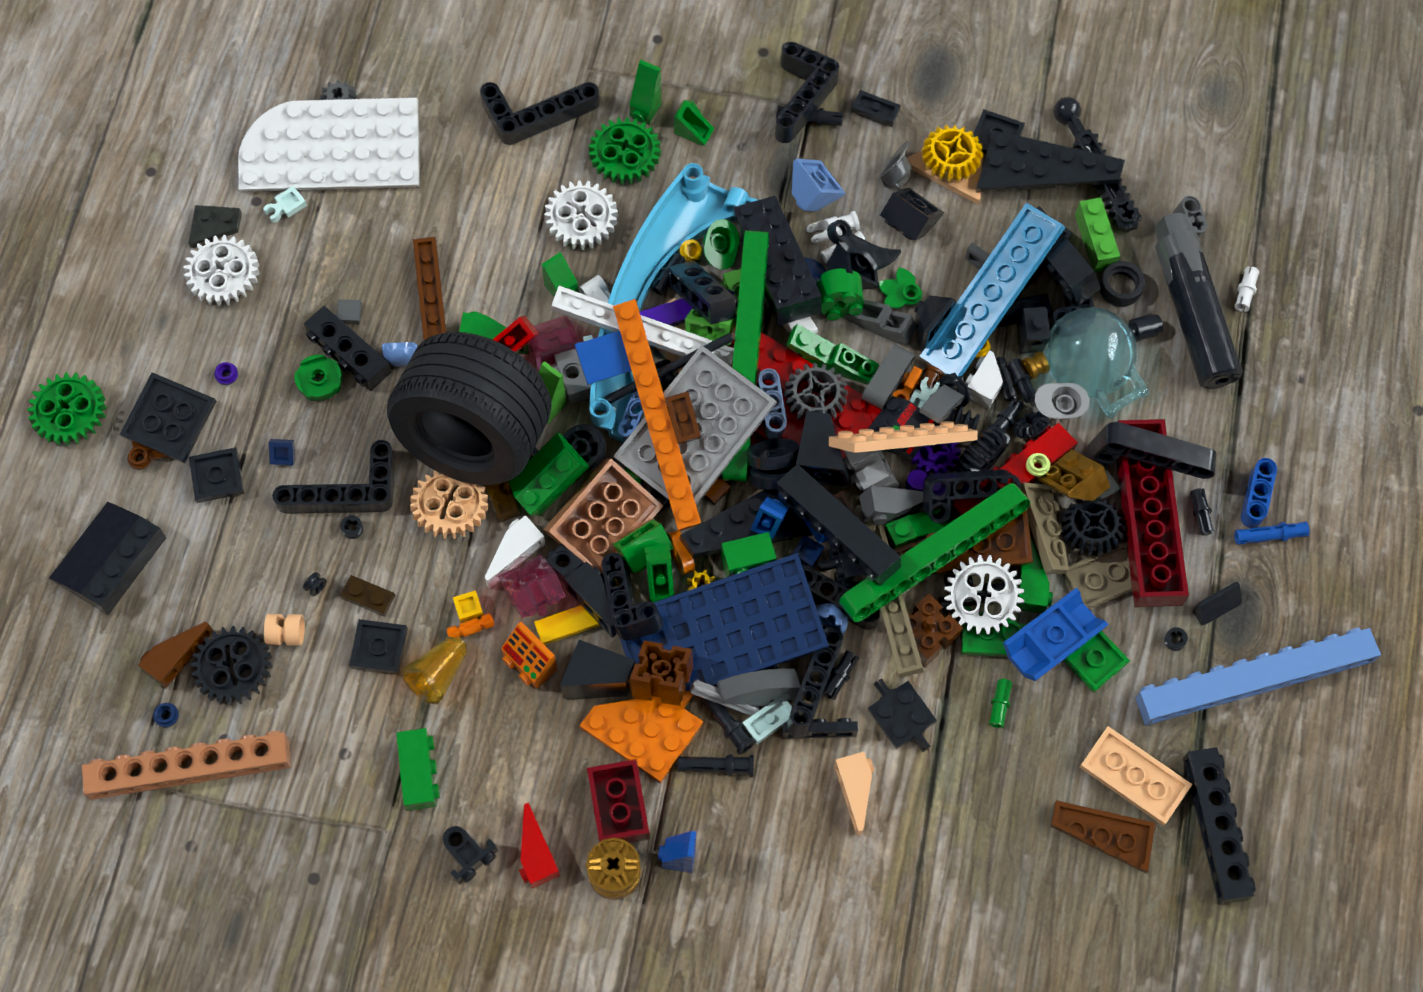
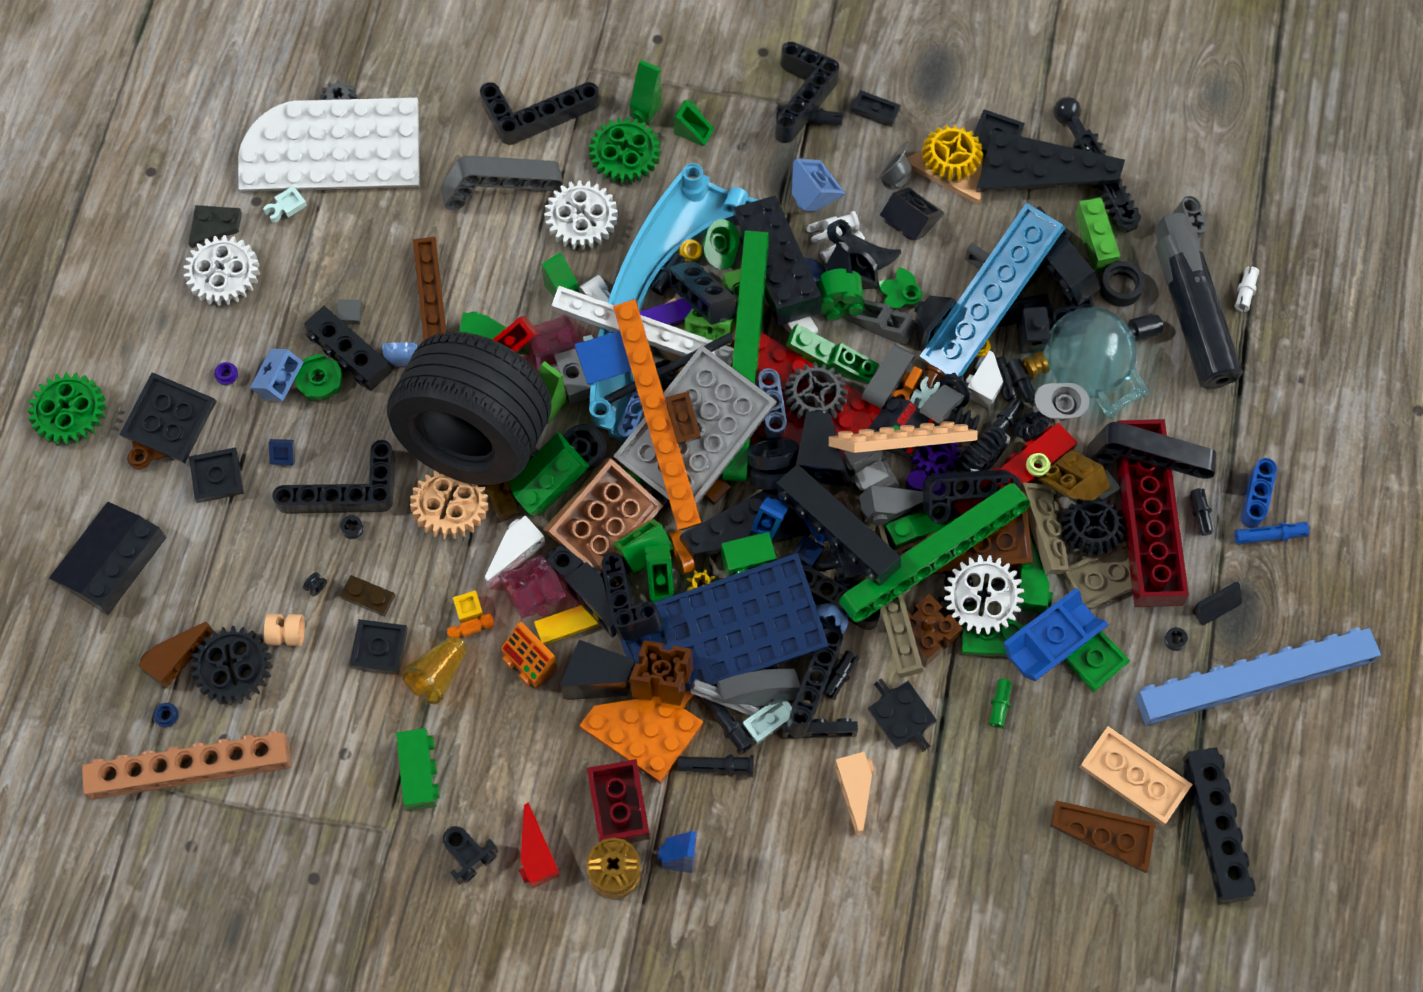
(276, 375): none -> medium blue brick
(497, 173): none -> dark grey beam

